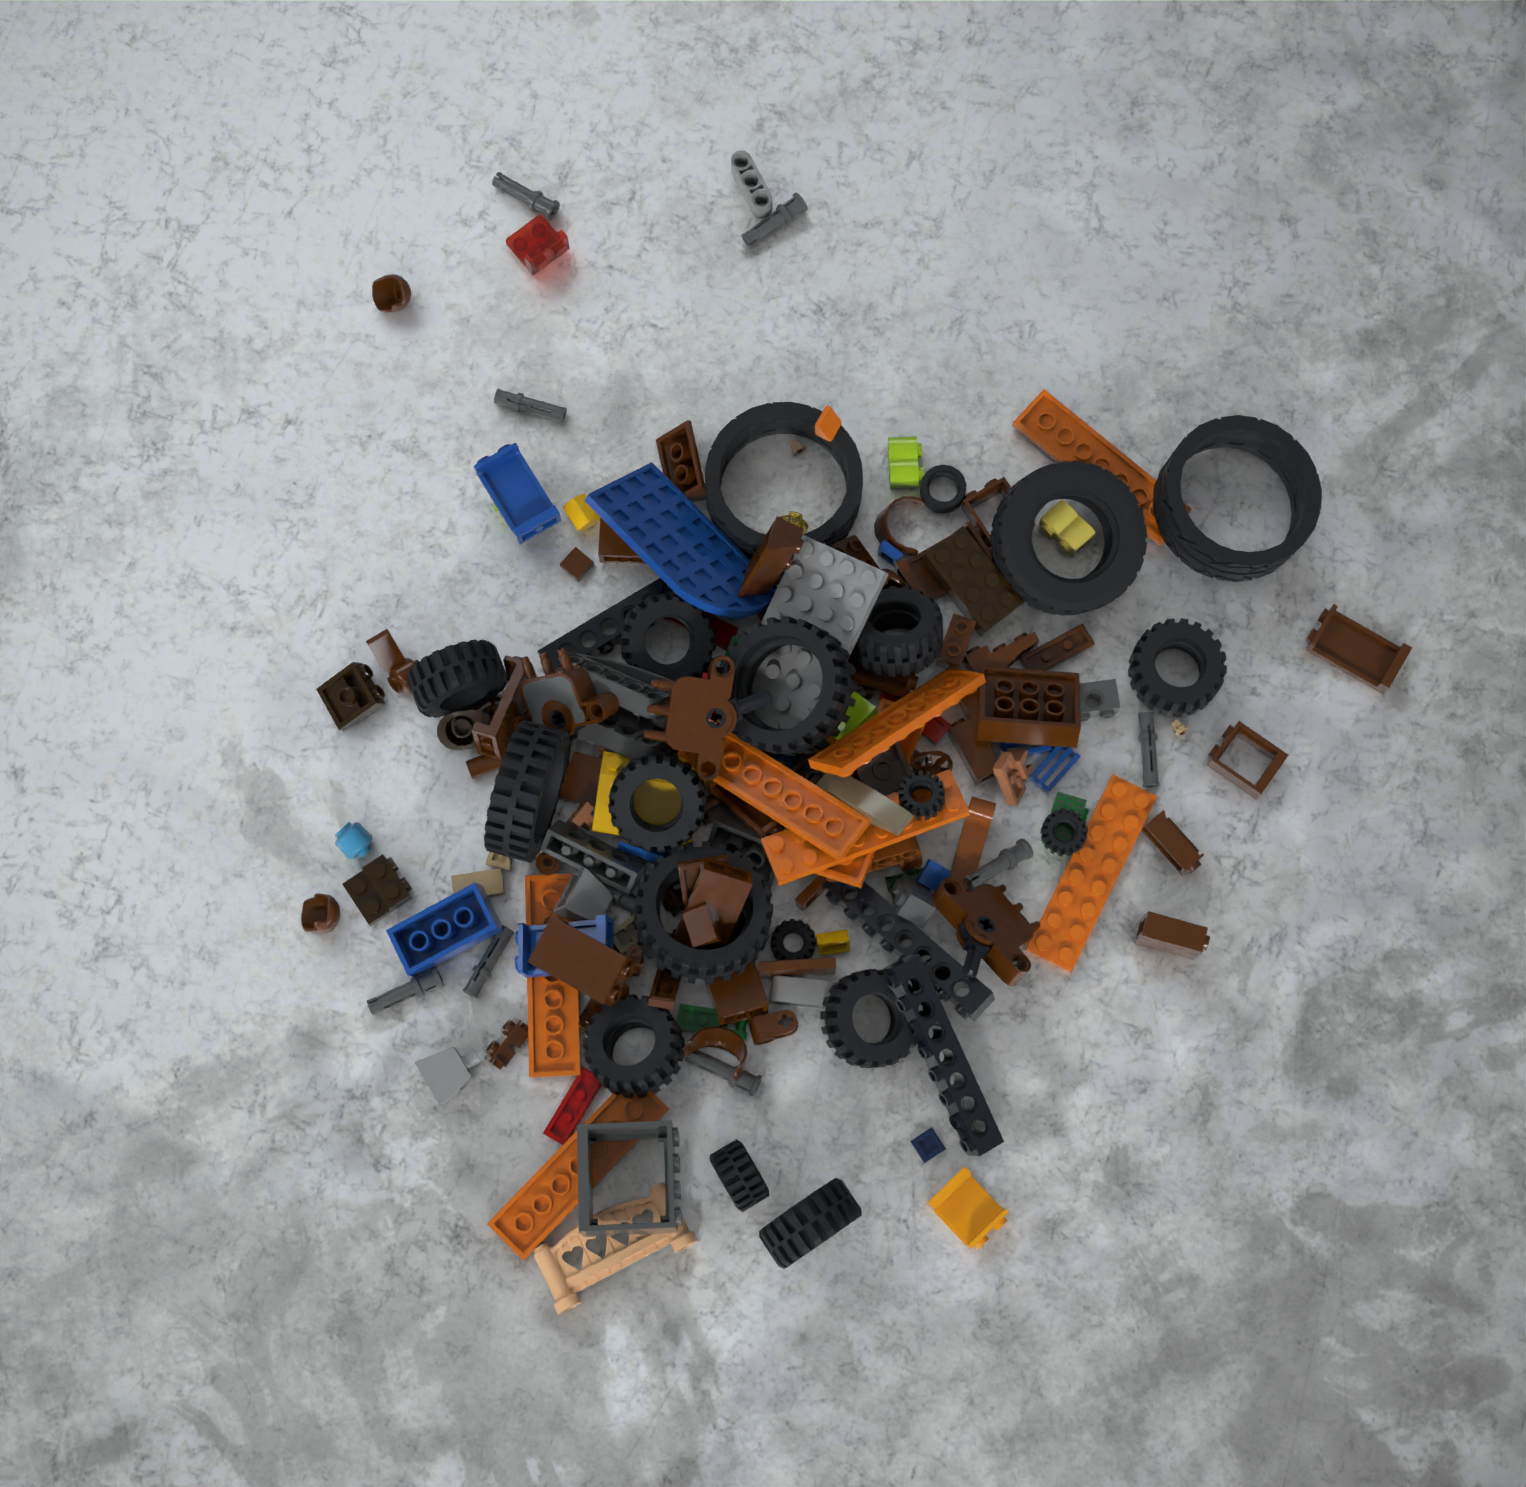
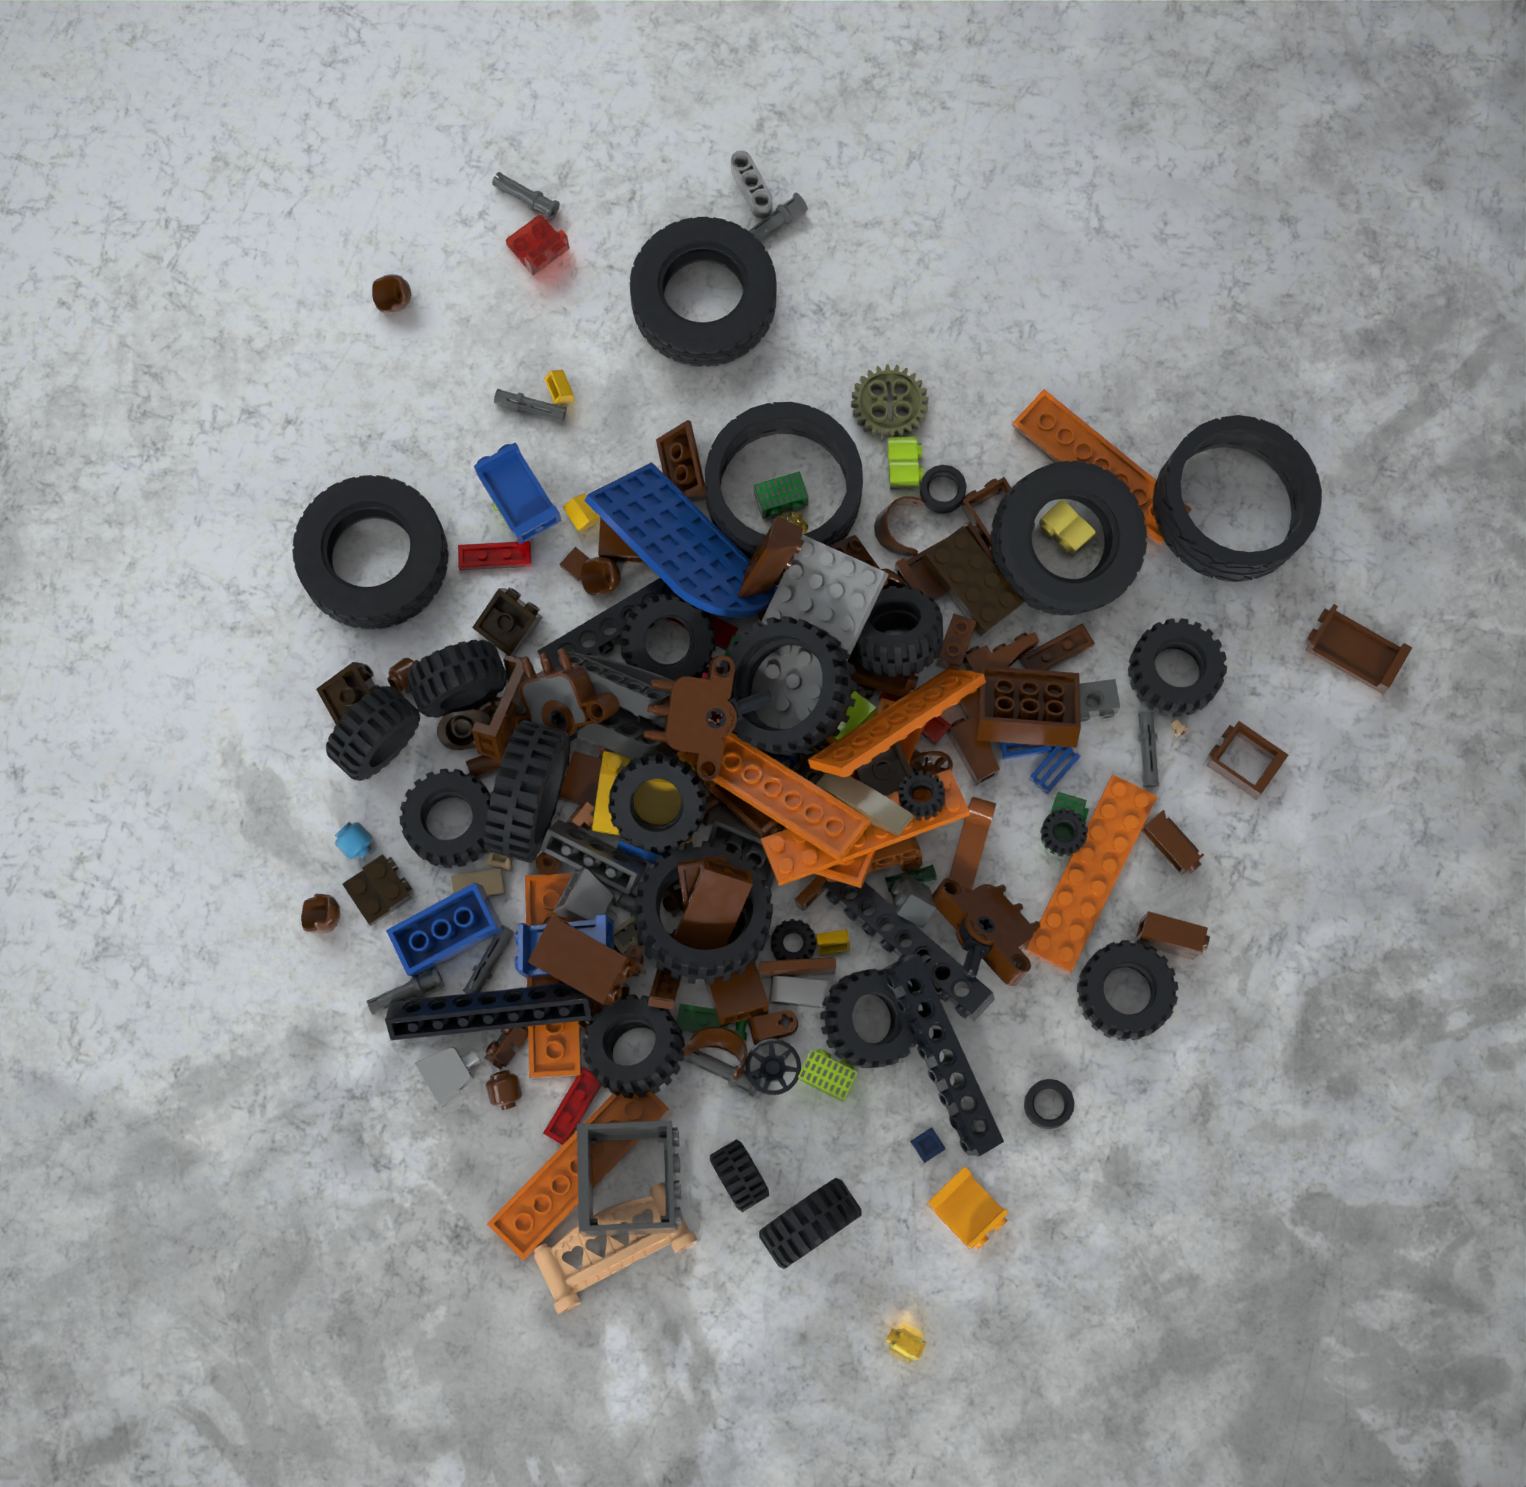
(353, 502): none -> black tyre
(372, 733): none -> black tyre
(385, 650): reddish brown slope -> none
(424, 797): none -> black tyre
(487, 1011): none -> black brick
(494, 555): none -> red tile
(503, 1089): none -> reddish brown head
(507, 620): none -> dark brown plate
(559, 387): none -> yellow piece
(600, 576): none -> reddish brown hair
(703, 241): none -> black tyre
(703, 928): reddish brown slope -> none
(773, 1067): none -> black wheel
(781, 495): none -> green brick
(798, 448): tan piece -> none
(827, 424): orange slope -> none
(828, 1074): none -> lime brick
(867, 403): none -> olive gear
(889, 553): blue tile -> none
(906, 1343): none -> clear yellow head
(933, 874): blue tile -> none
(1007, 859): dark grey pin -> none
(1010, 772): nougat plate -> none
(1064, 1092): none -> black tyre
(1154, 970): none -> black tyre

